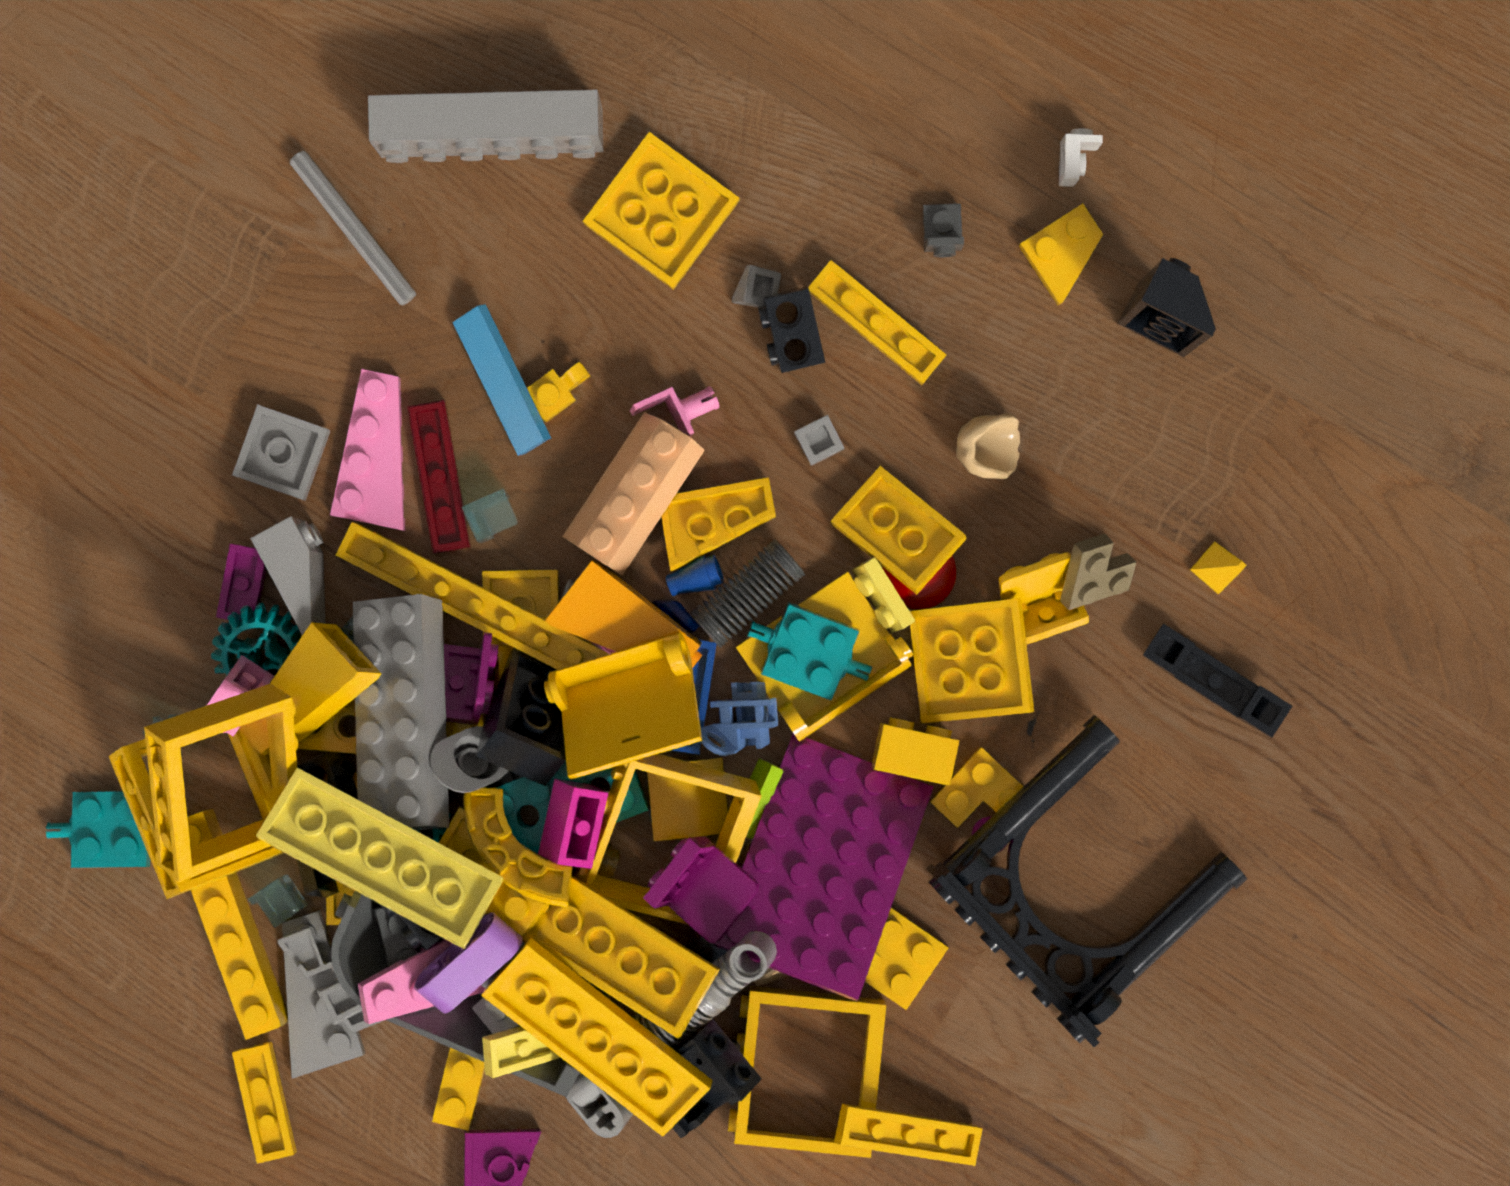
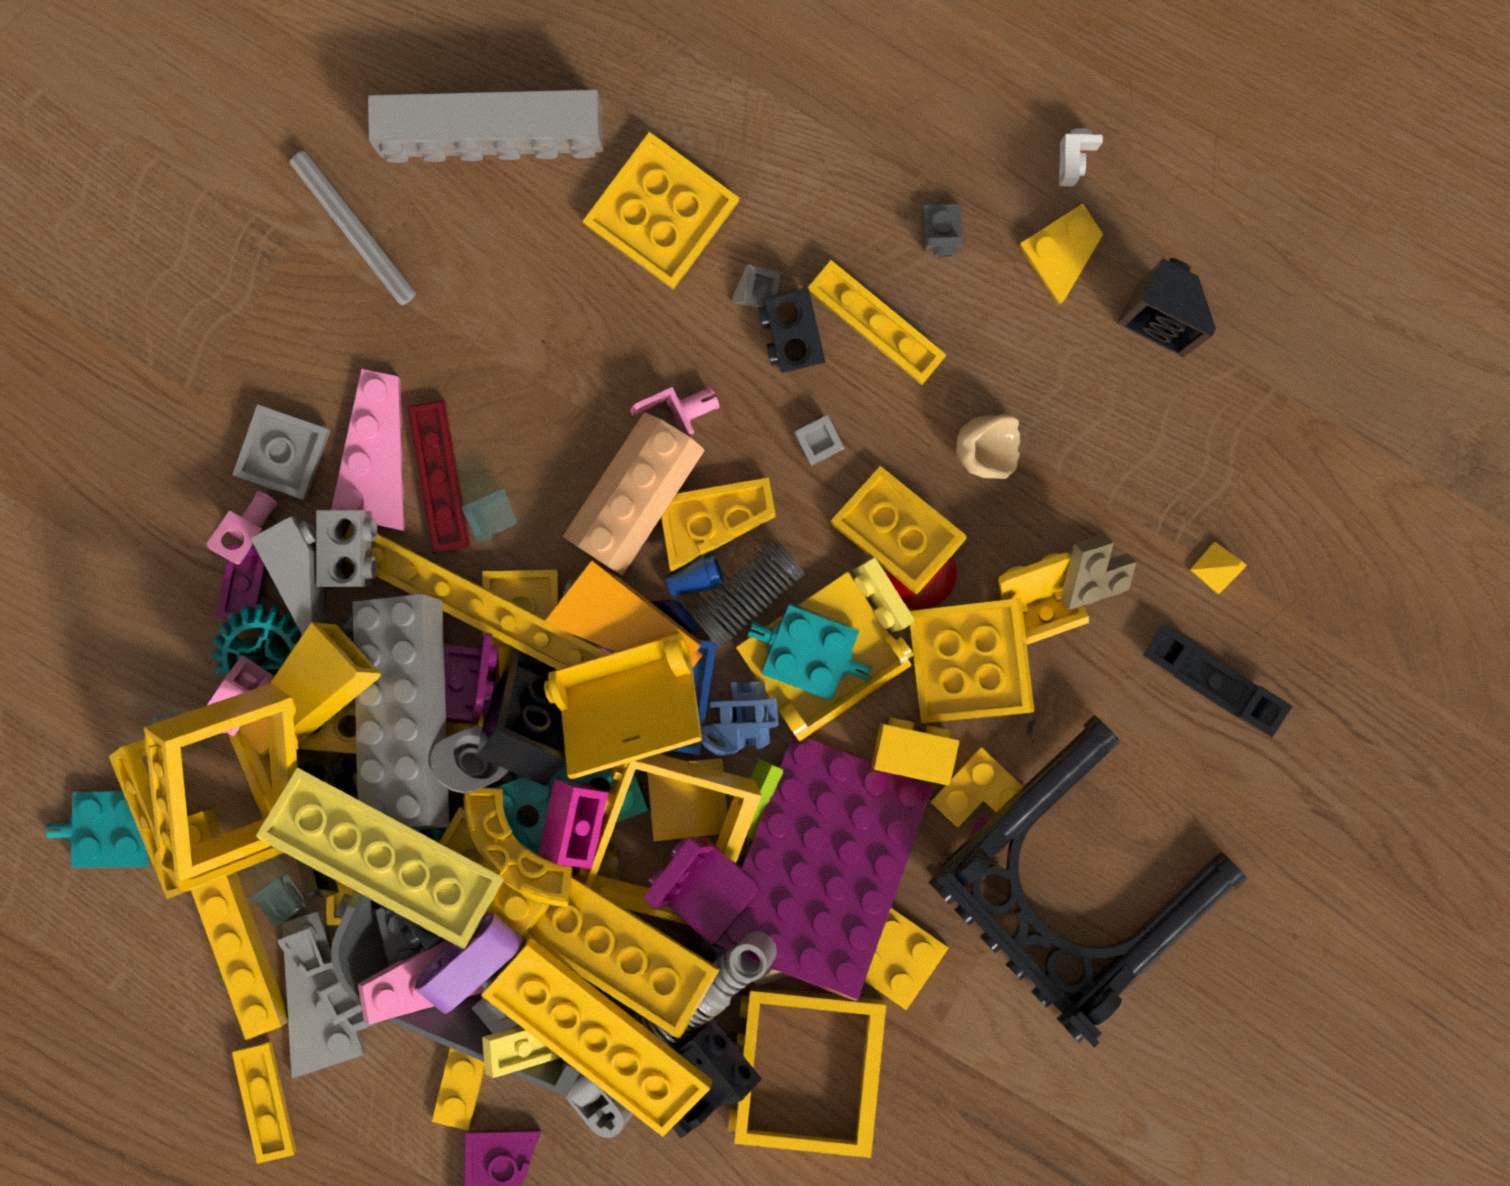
(242, 527): none -> bright pink bracket
(334, 548): none -> light grey brick
(501, 379): dark azure tile -> none
(552, 393): yellow plate -> none
(908, 1134): yellow plate -> none

